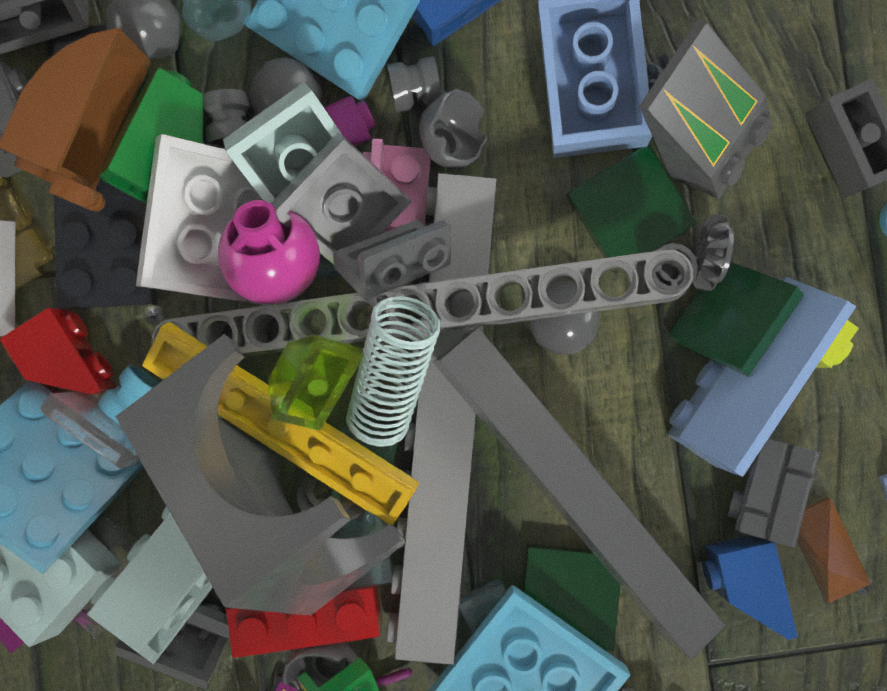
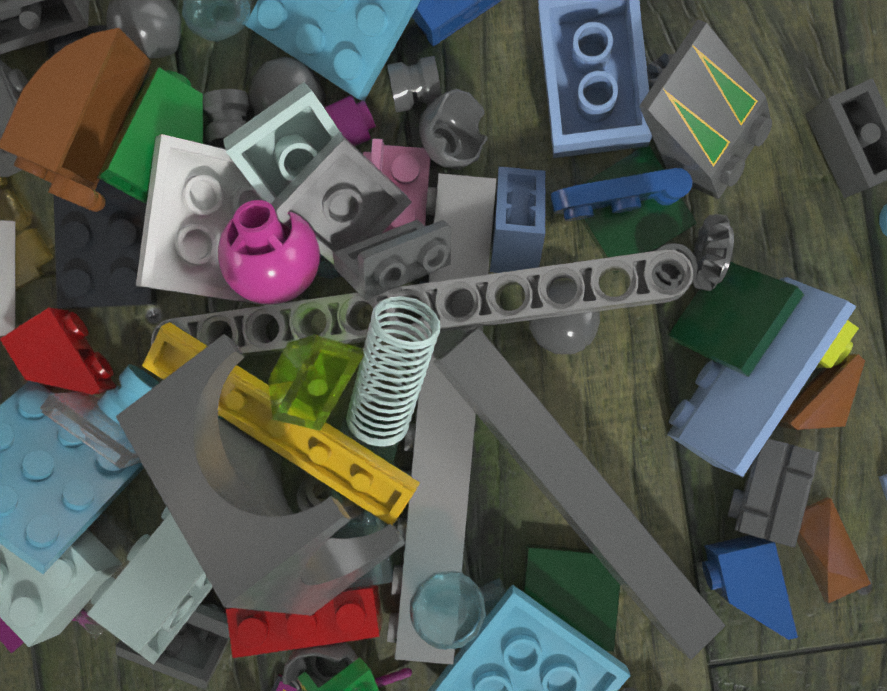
(447, 609): none -> clear light blue hair
(518, 220): none -> medium blue arch
(621, 193): none -> blue plate
(826, 398): none -> dark orange slope

